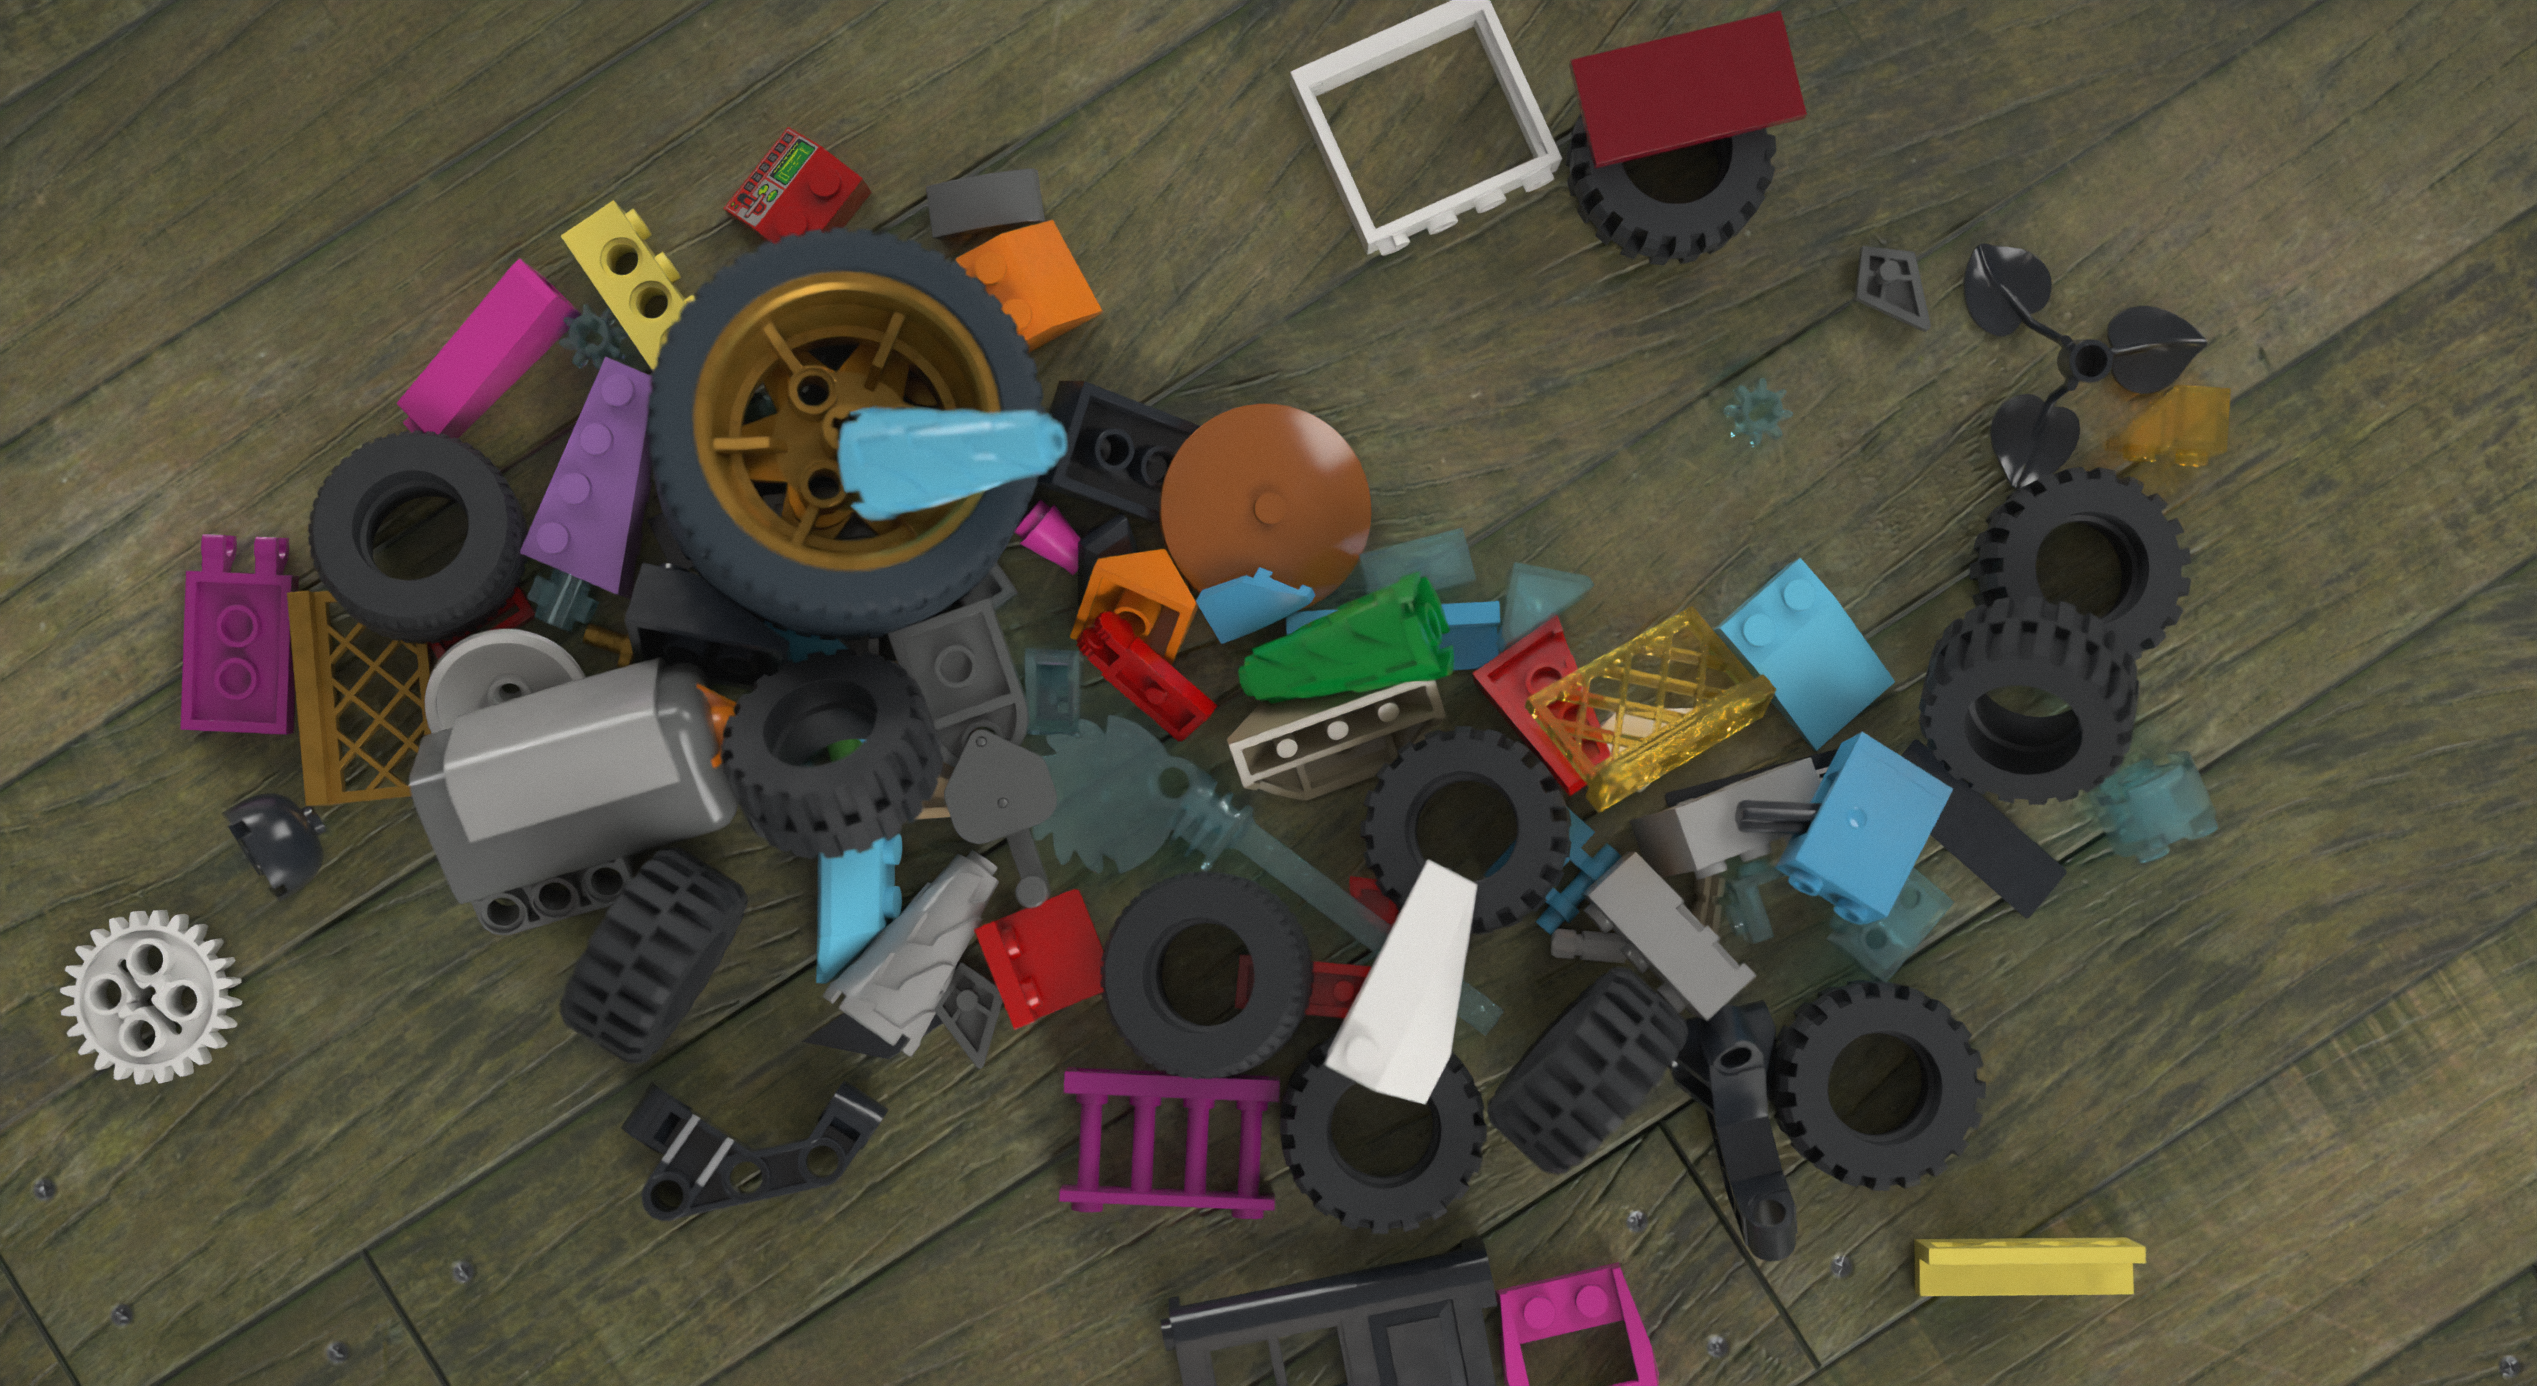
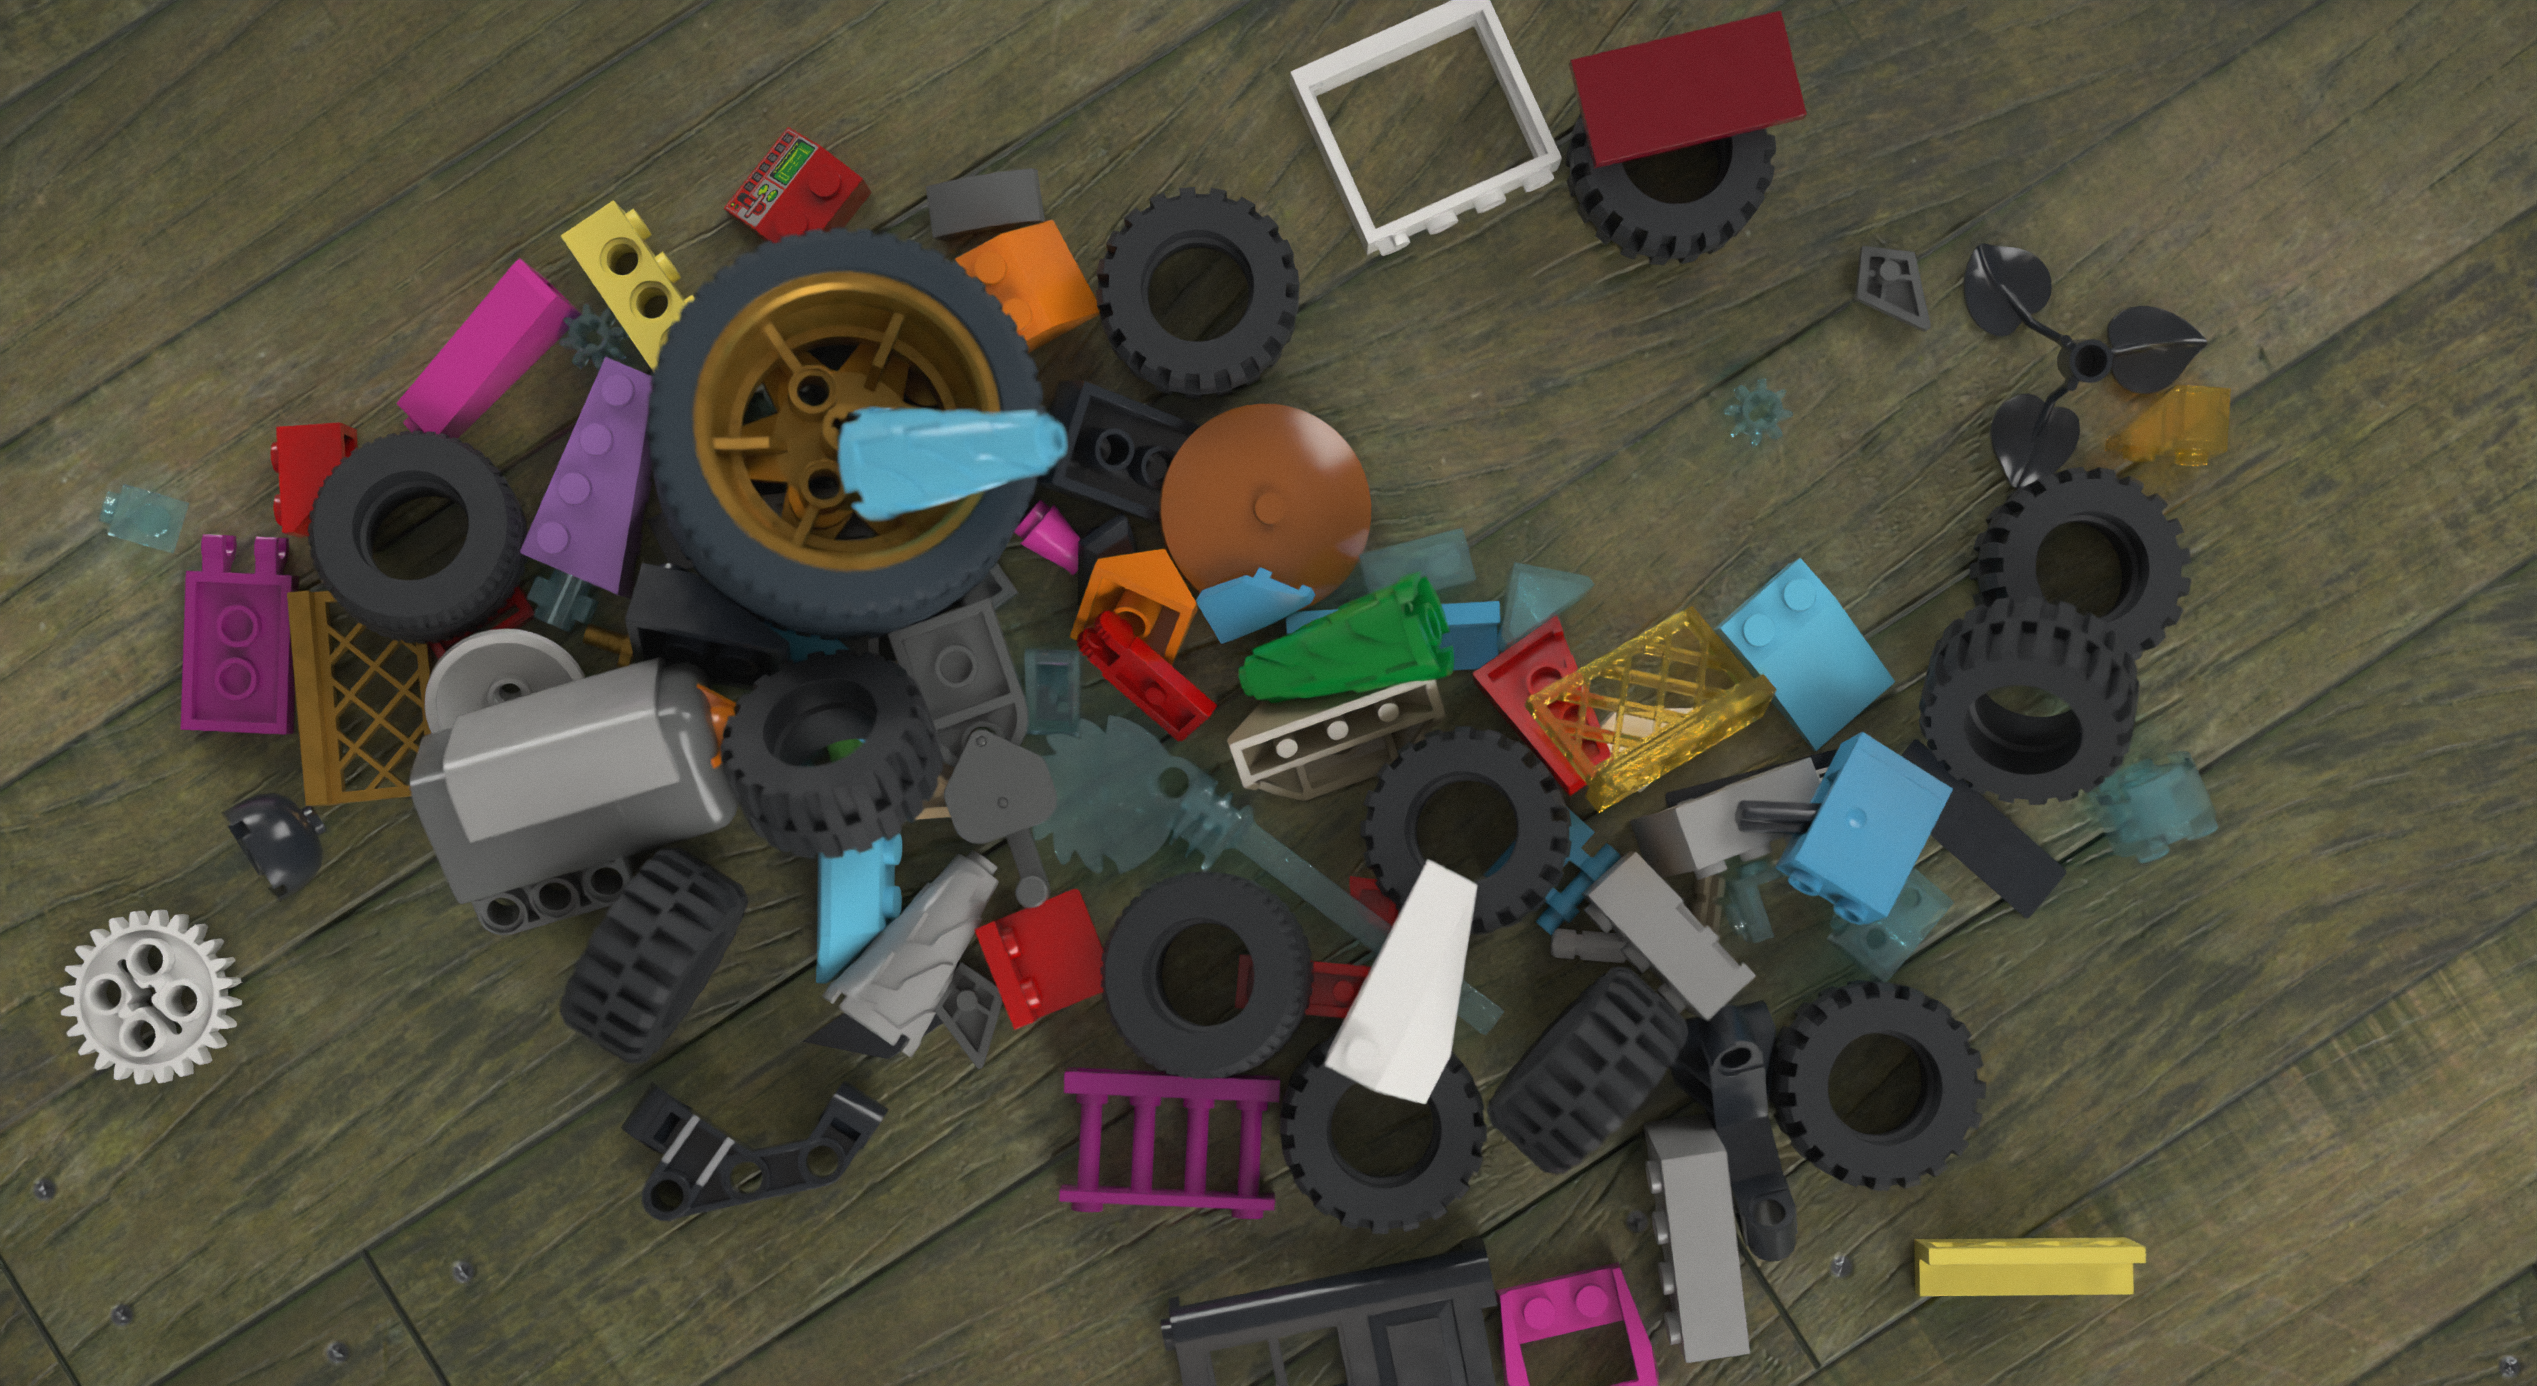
(143, 517): none -> clear light blue bracket
(304, 460): none -> red slope
(1185, 224): none -> black tyre
(1697, 1238): none -> light grey wedge

